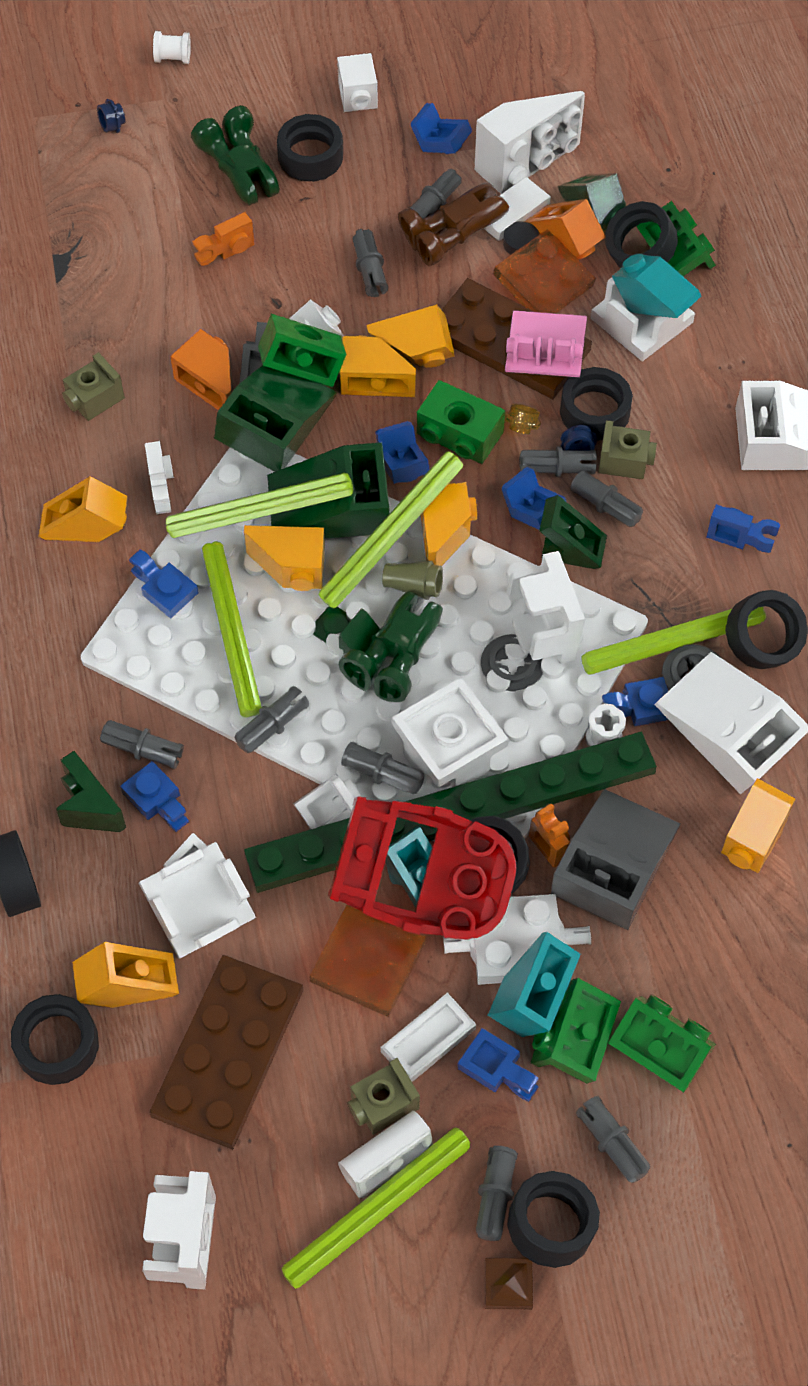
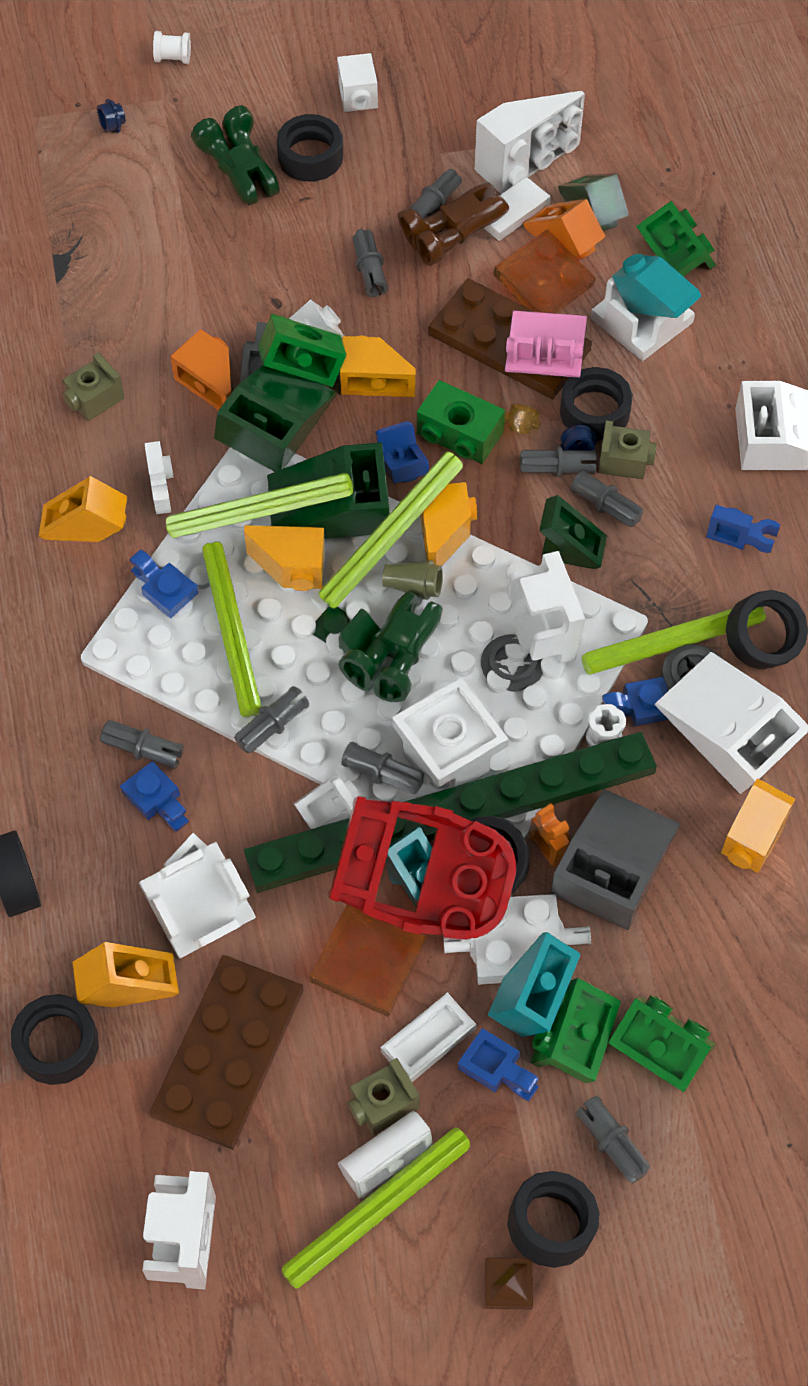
(90, 803): dark green slope -> none
(229, 239): orange plate -> none
(417, 336): light orange slope -> none
(439, 134): blue bracket -> none
(495, 1192): dark grey axle -> none
(518, 235): black tile -> none
(526, 498): blue bracket -> none
(630, 217): black tyre -> none

